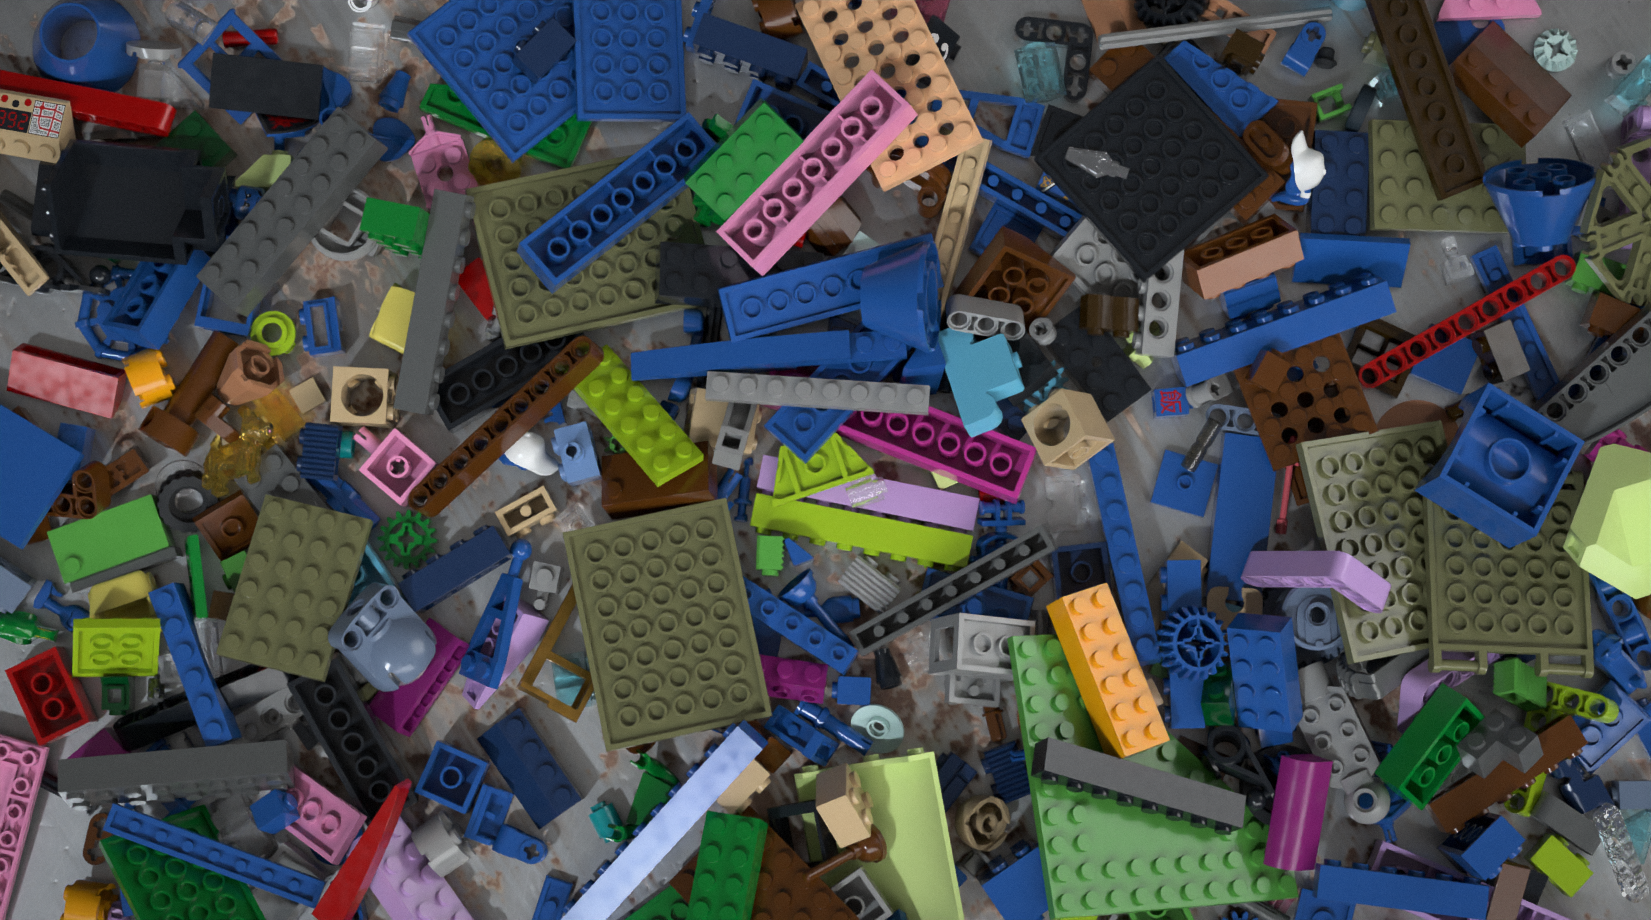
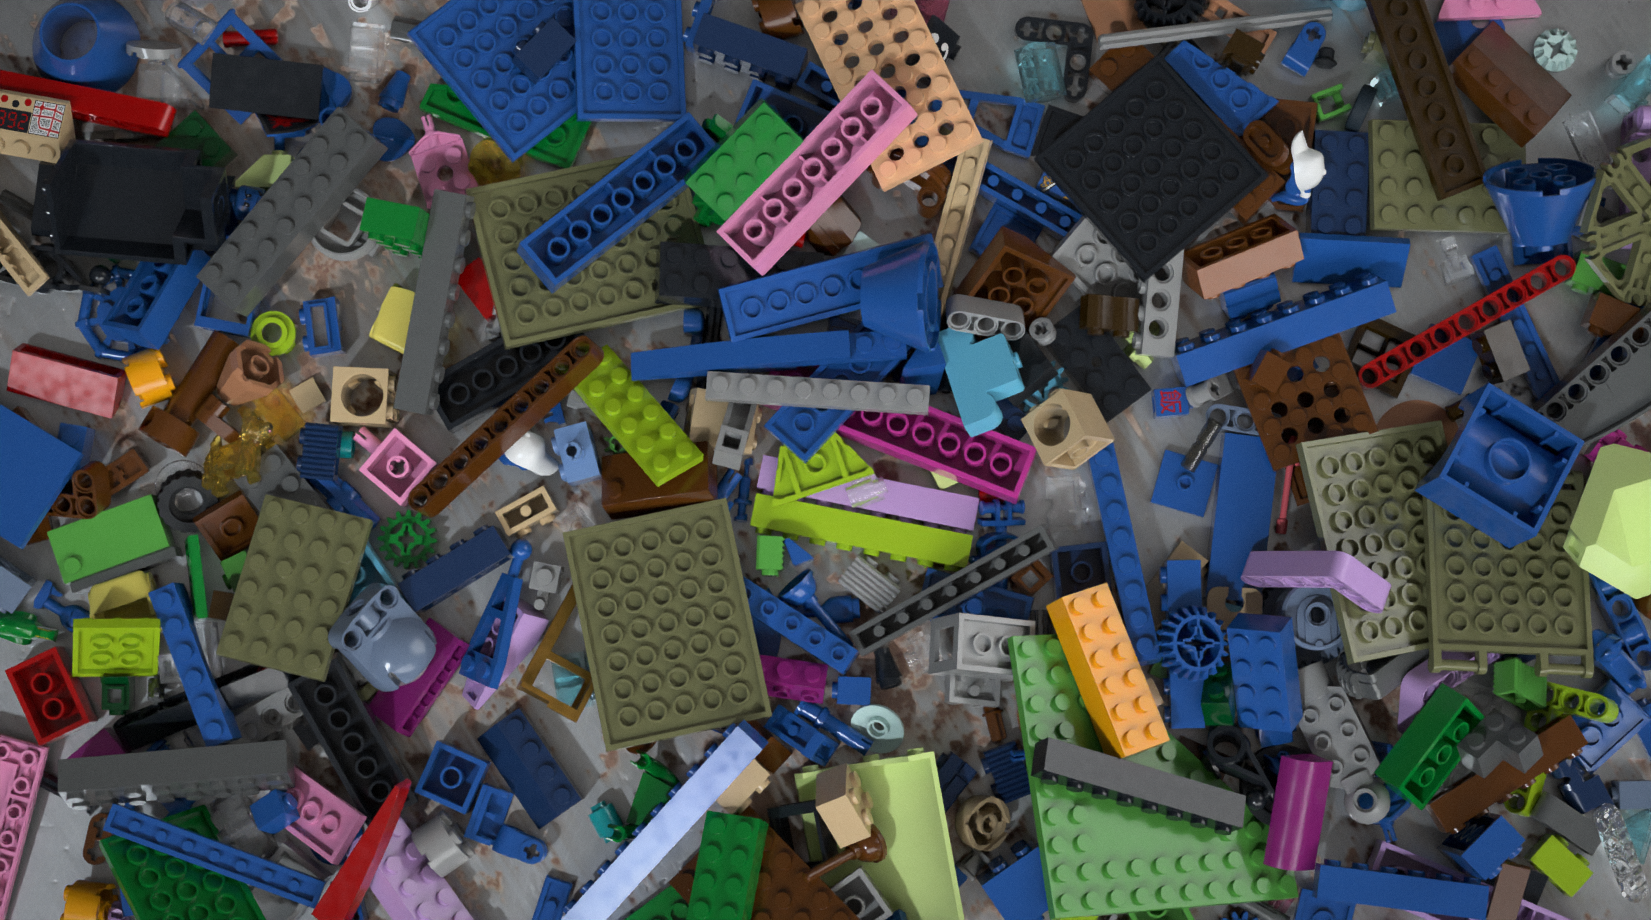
(1096, 163): clear piece -> none

